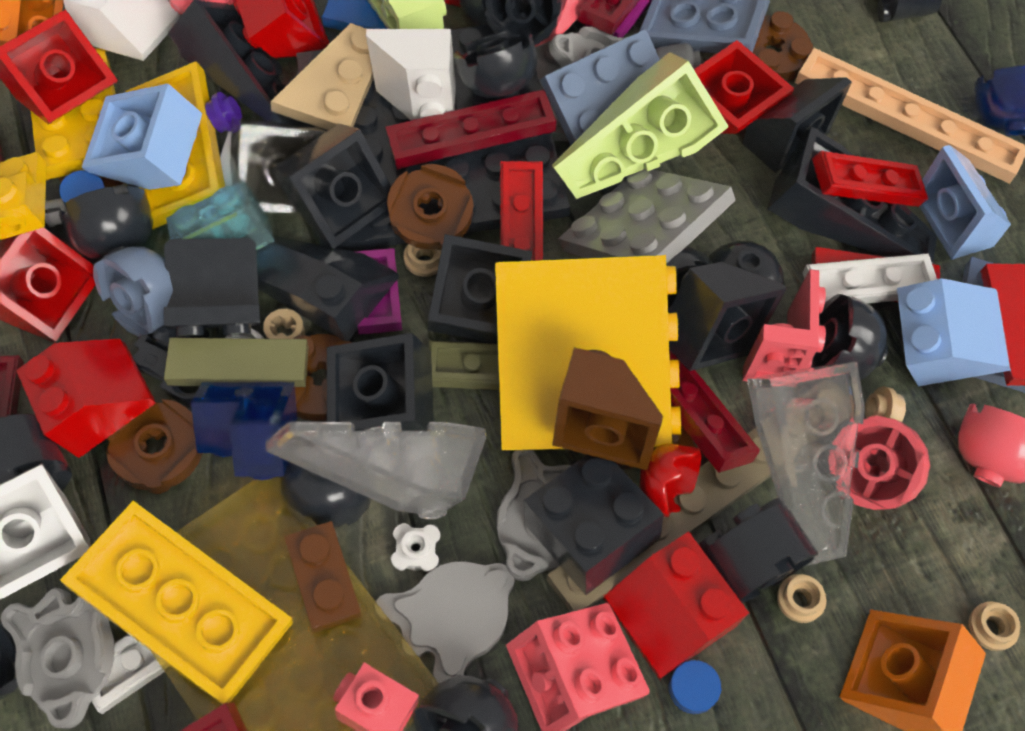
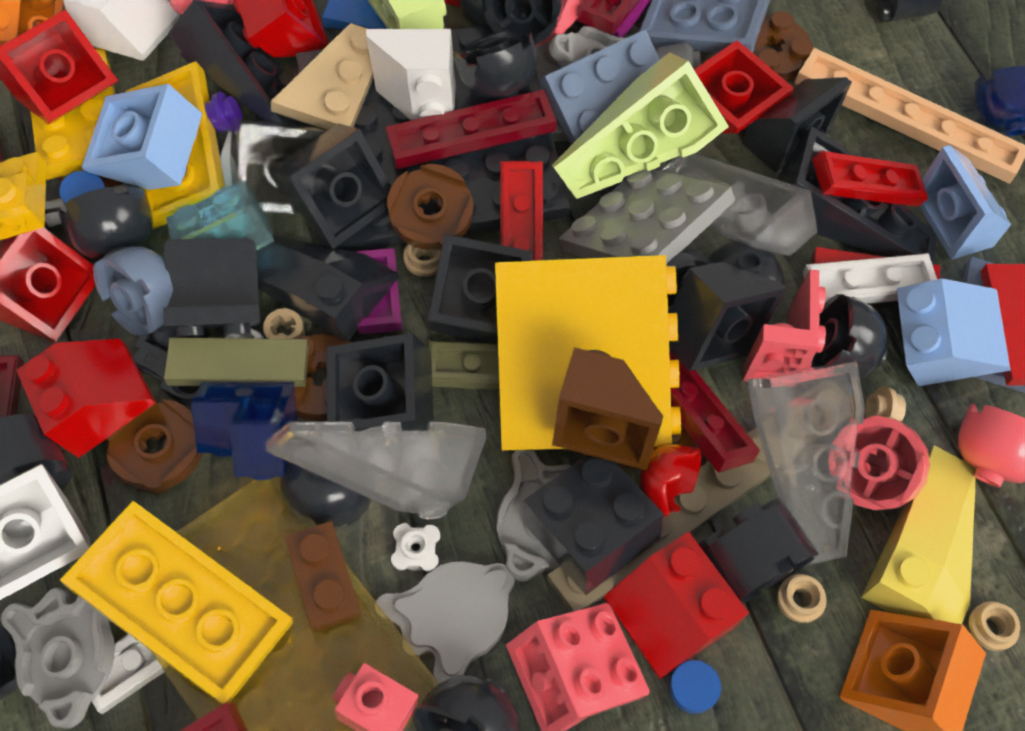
(766, 210): none -> clear wedge
(930, 549): none -> light yellow wedge

